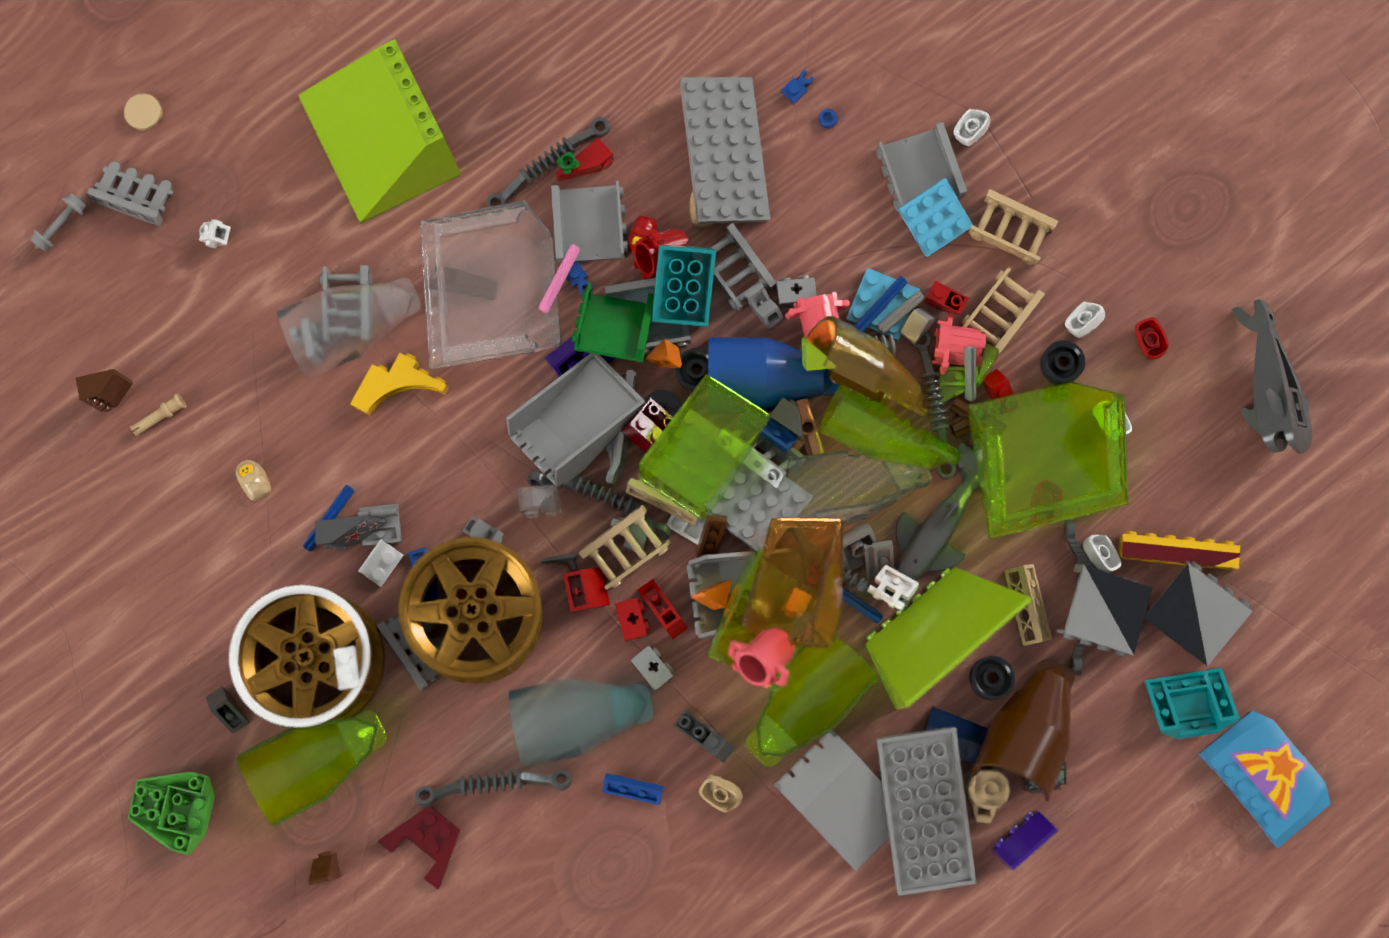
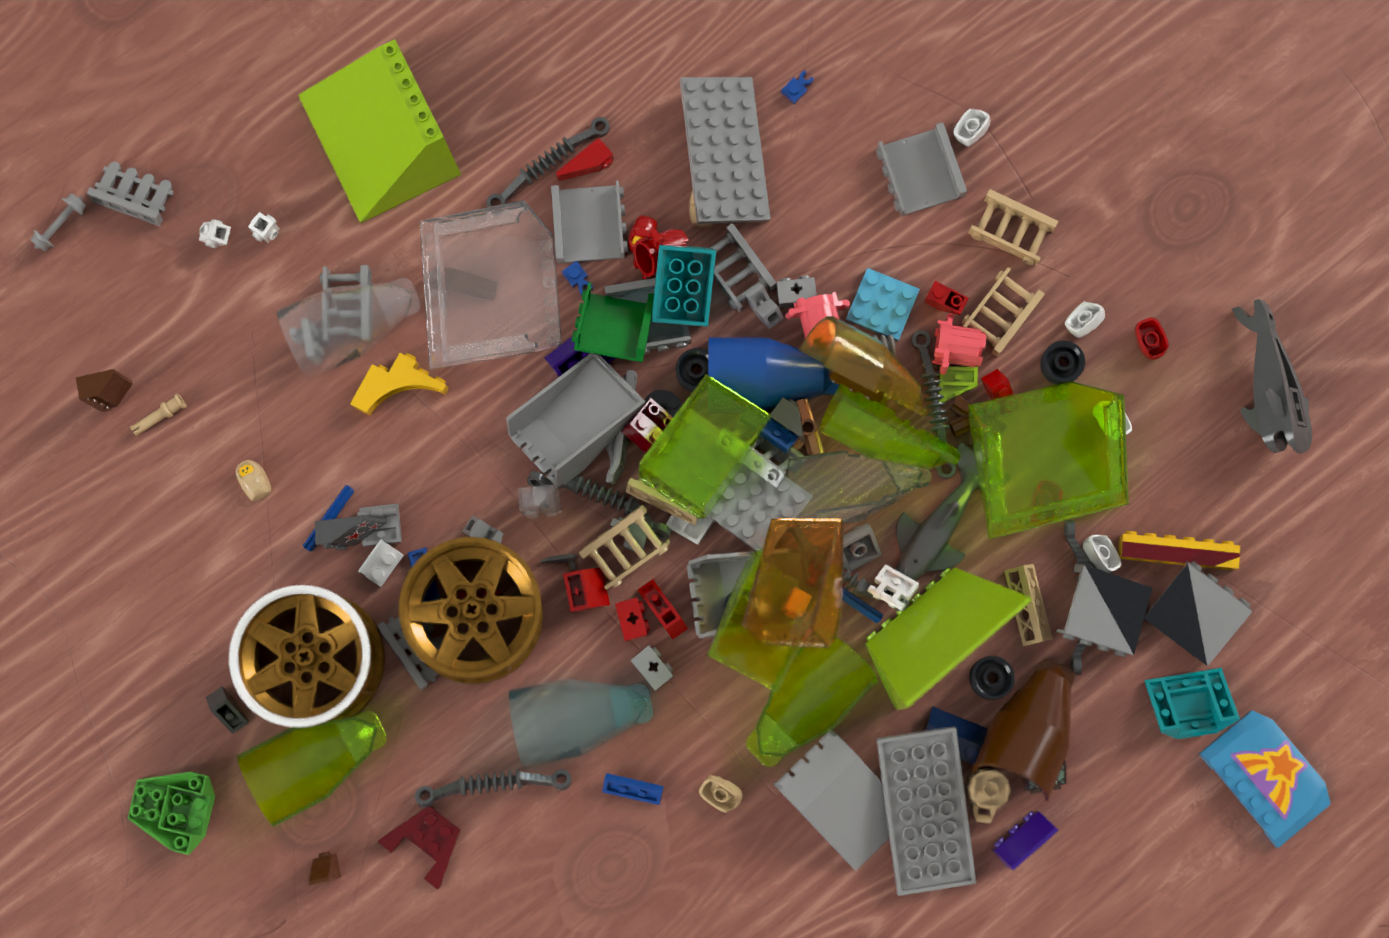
(143, 112): tan tile -> none
(264, 227): none -> white brick
(346, 668): white plate -> none
(559, 278): bright pink axle -> none
(568, 157): green plate -> none
(665, 355): orange slope -> none
(704, 736): dark grey slope -> none
(711, 535): reddish brown plate -> none
(714, 596): orange slope -> none
(763, 658): coral container -> none
(812, 356): lime slope -> none
(828, 118): blue tile -> none
(877, 556): light grey plate -> none
(881, 303): blue axle -> none
(900, 312): light grey axle -> none
(918, 324): light grey slope -> none
(935, 217): medium azure plate -> none
(970, 373): light grey axle -> none
(989, 357): clear neon green slope -> none

